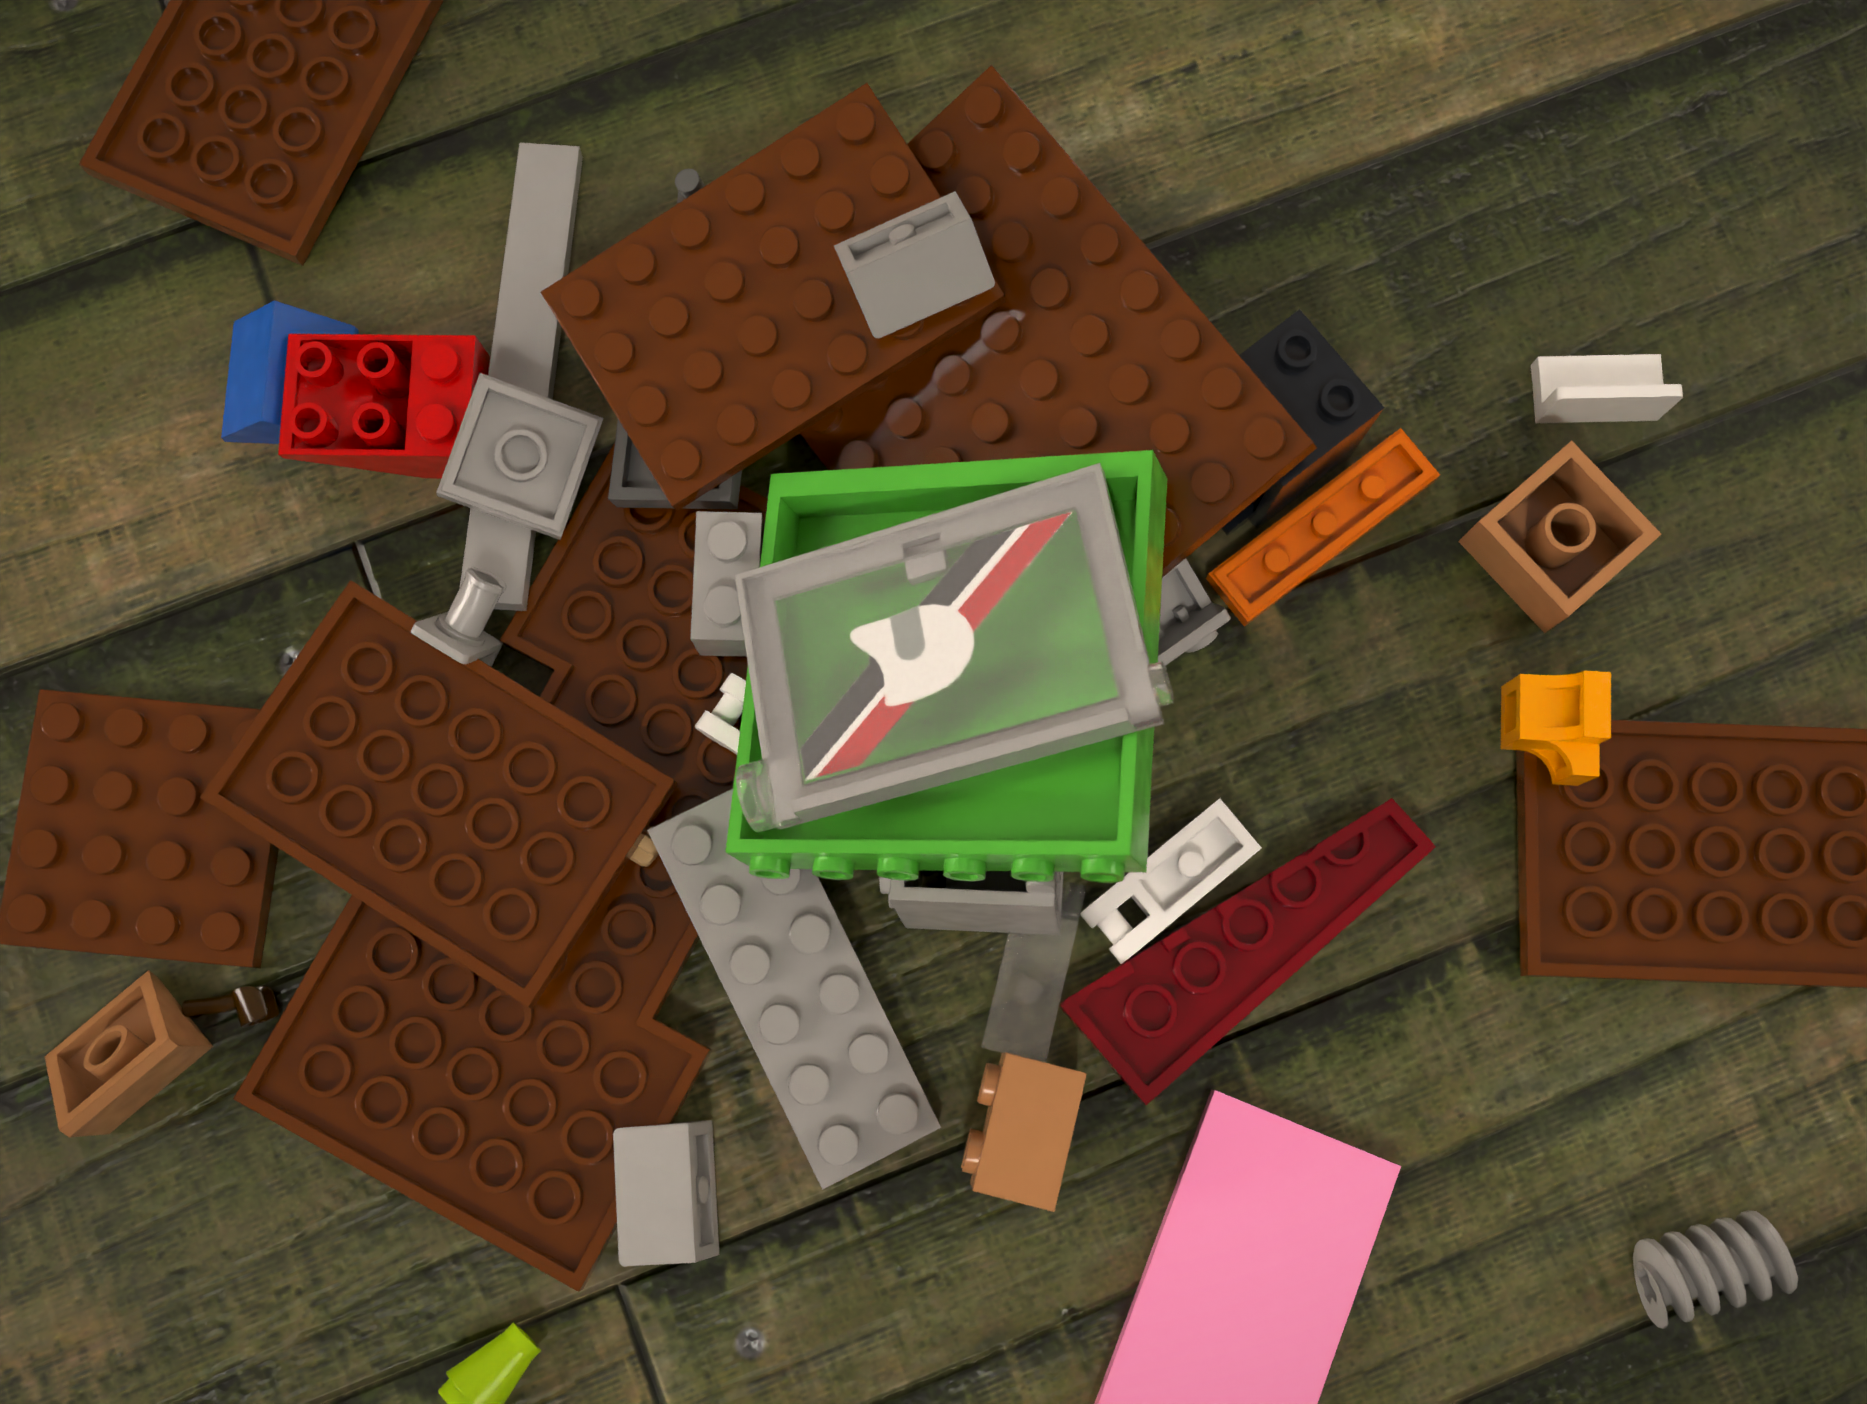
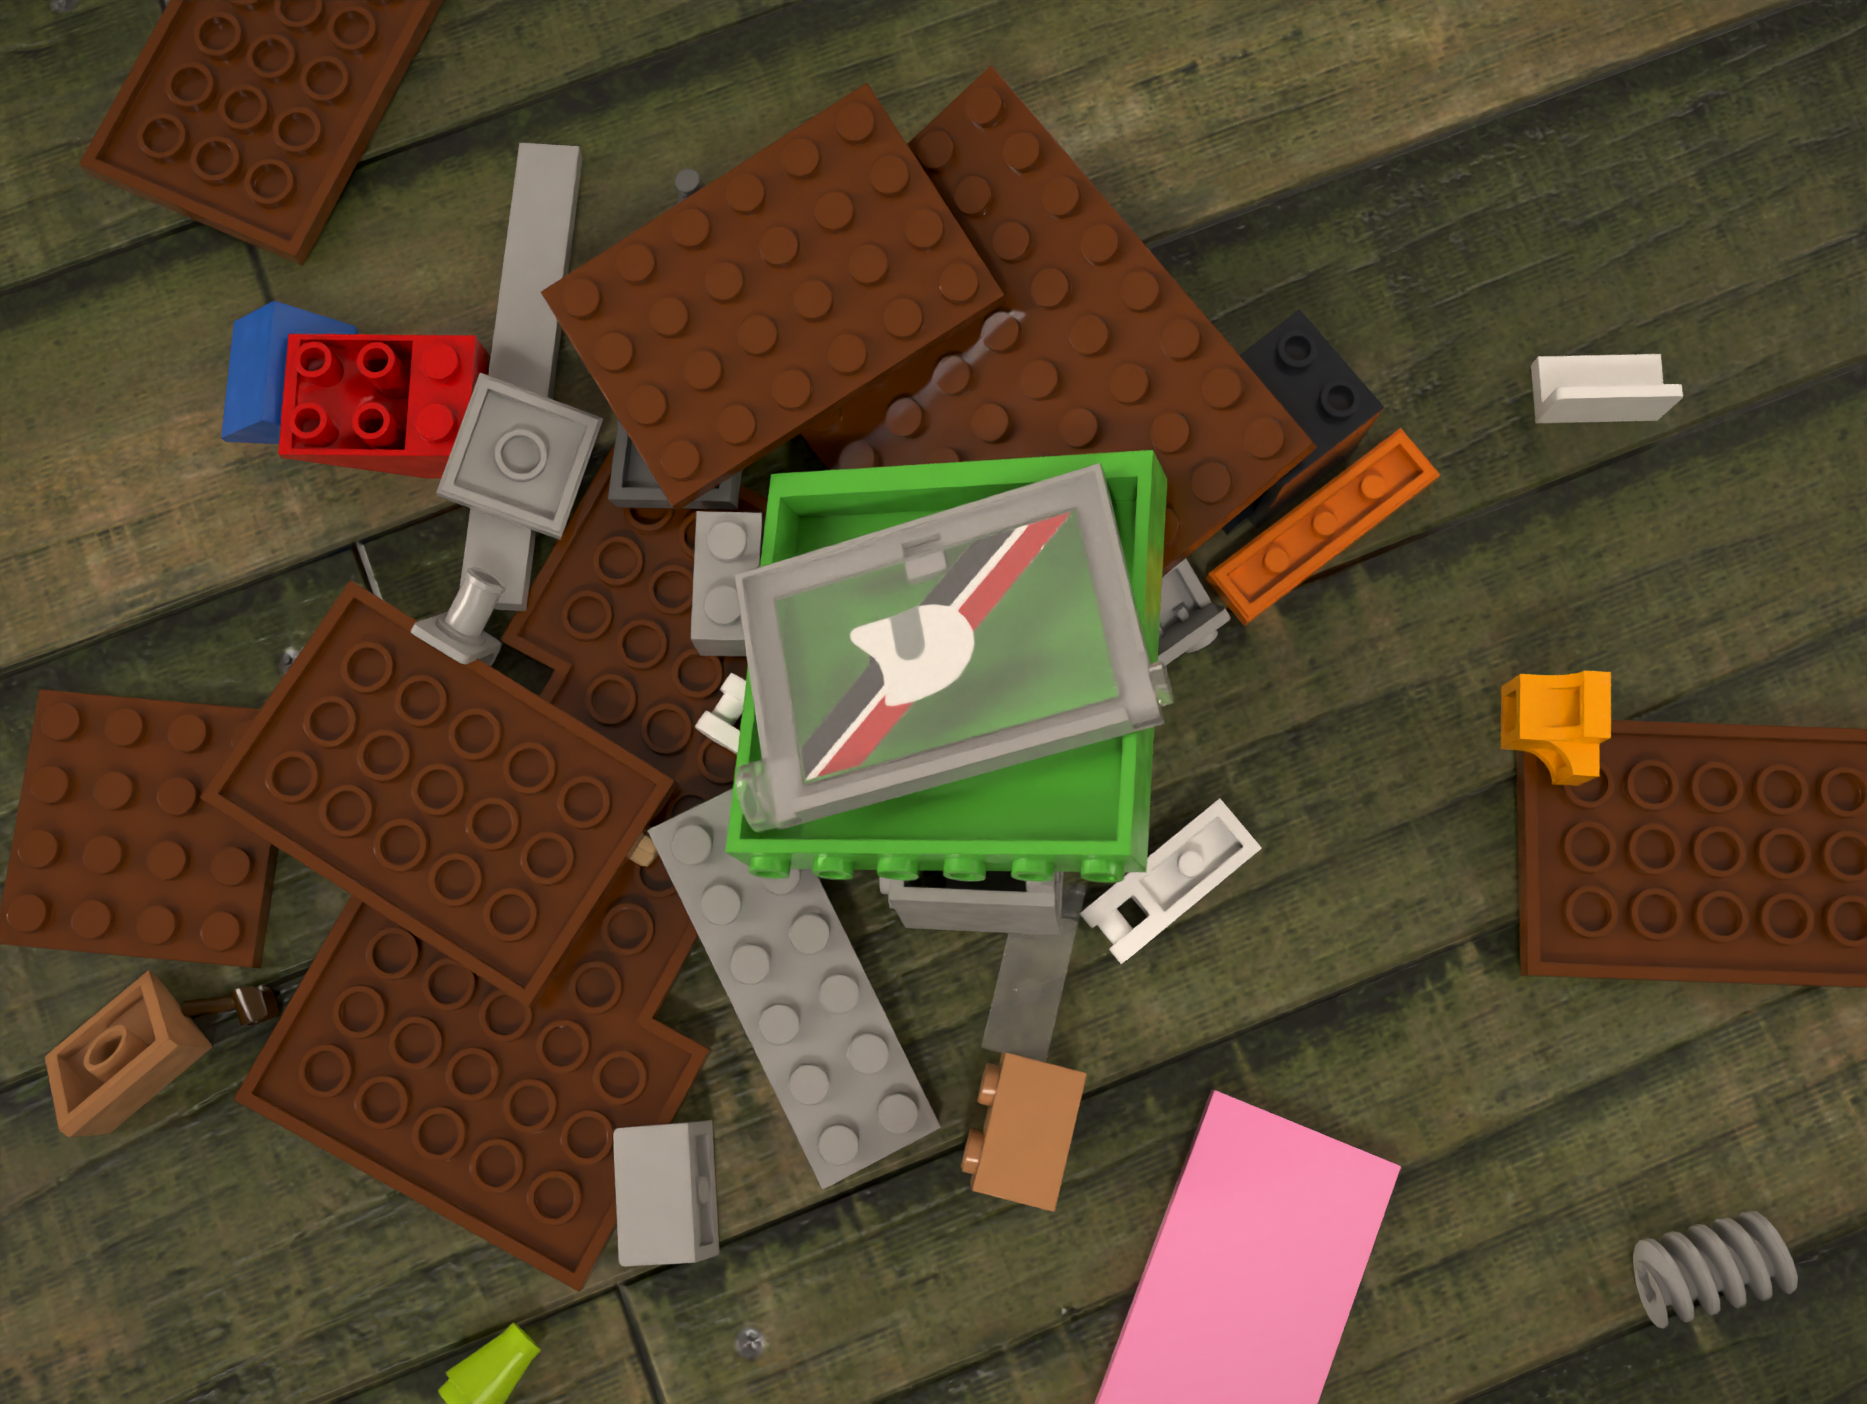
(915, 265): light grey panel -> none
(1205, 978): dark red wing -> none
(1559, 537): medium nougat brick -> none

